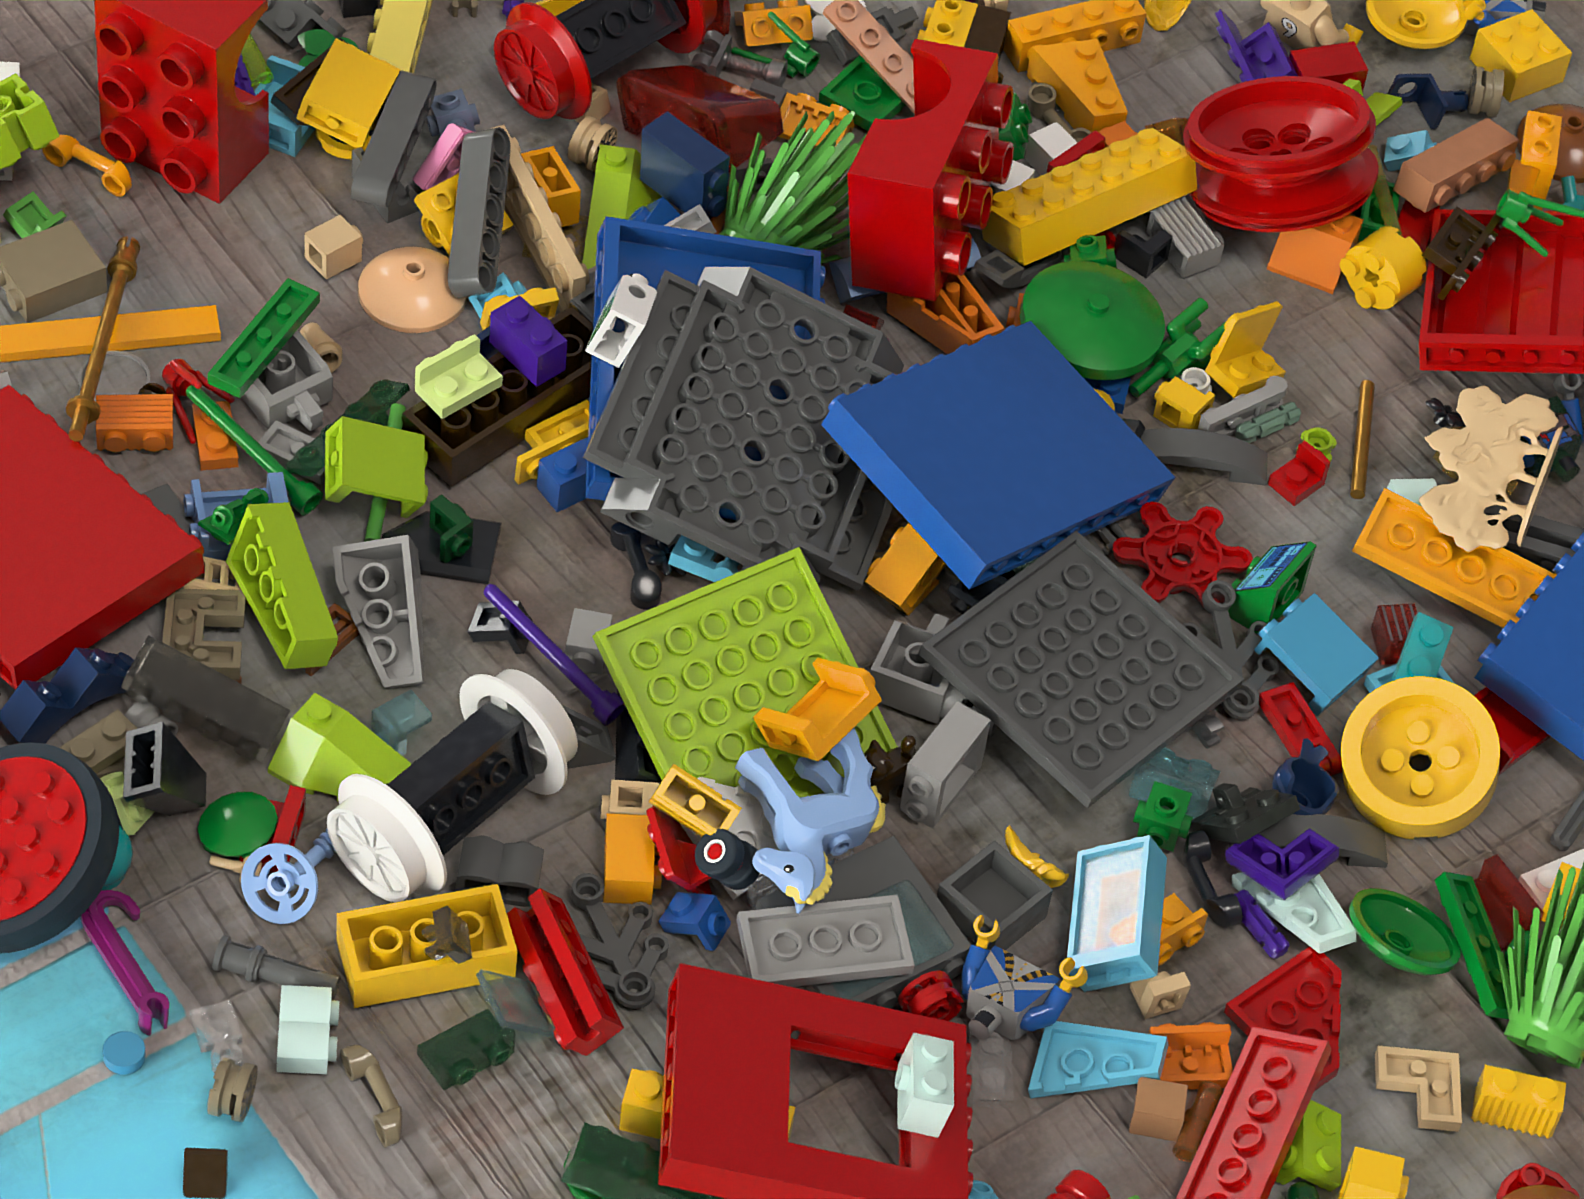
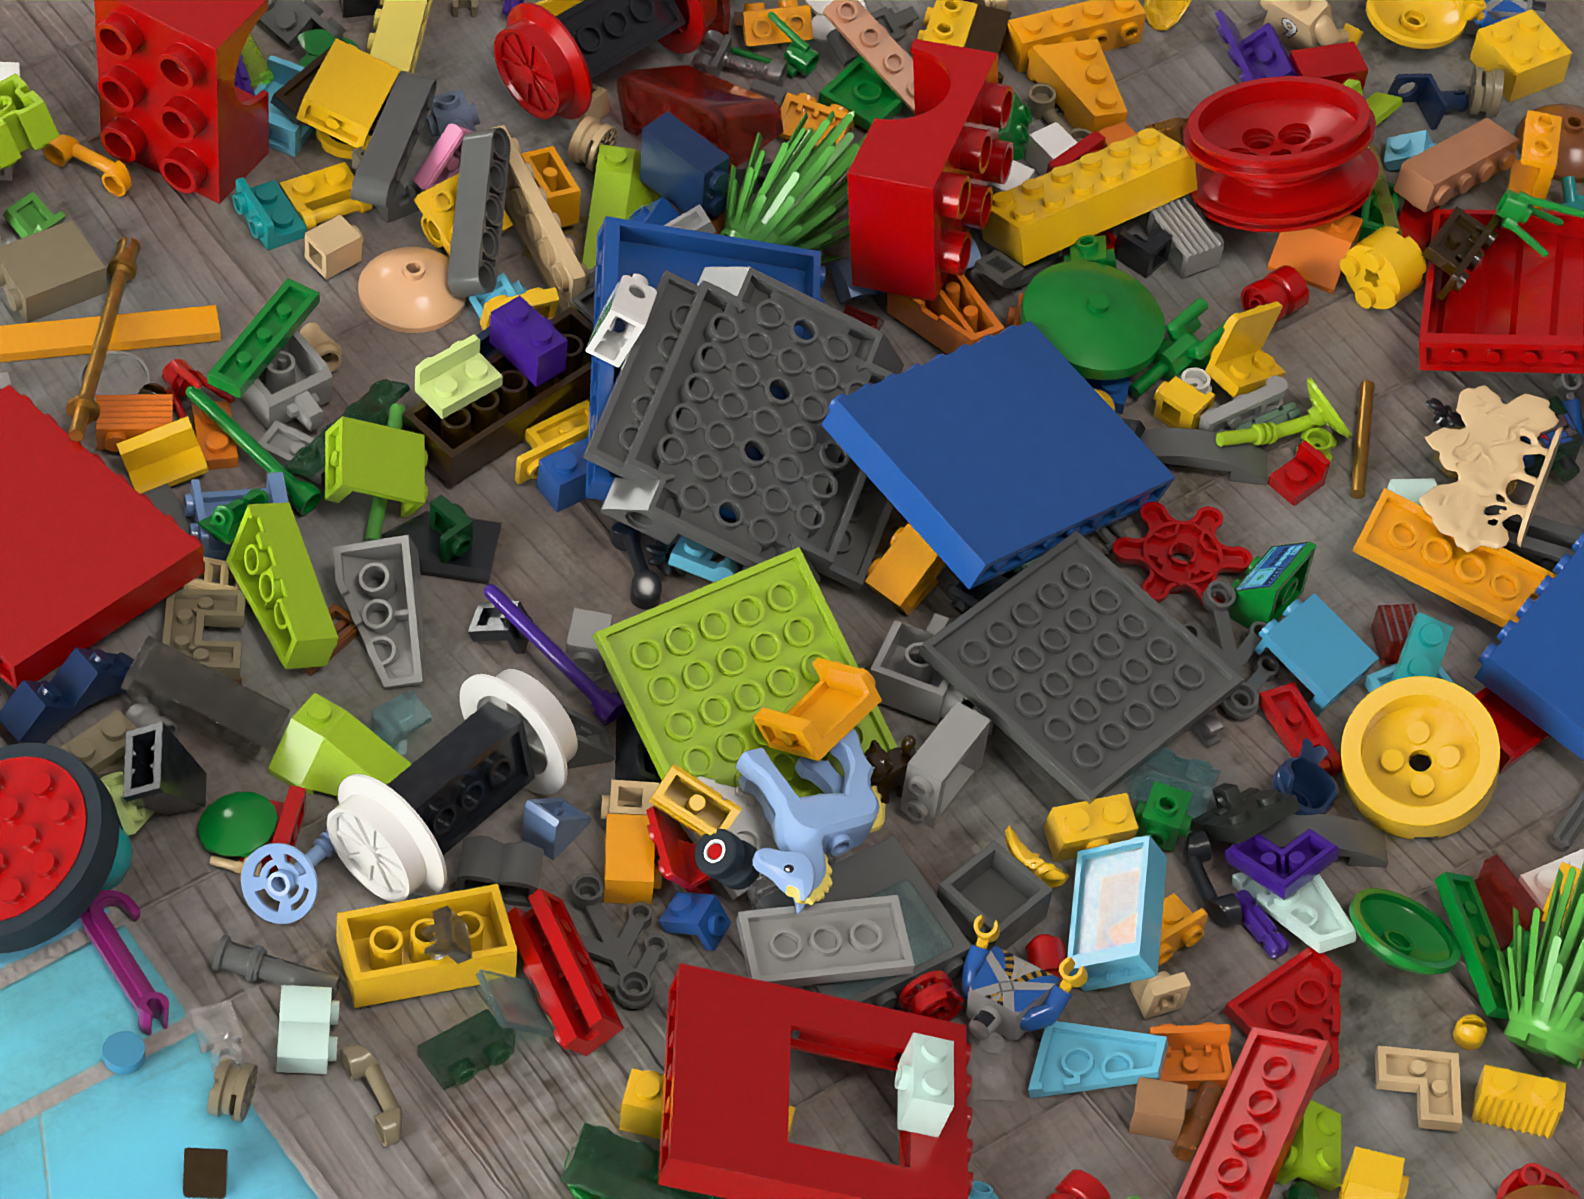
(163, 456): none -> yellow panel
(268, 213): none -> teal bracket
(323, 195): none -> yellow plate
(552, 824): none -> medium blue slope
(1046, 953): none -> red brick
(1088, 825): none -> yellow brick
(1268, 433): none -> lime dish
(1280, 285): none -> red wheel
(1470, 1032): none -> yellow hinge

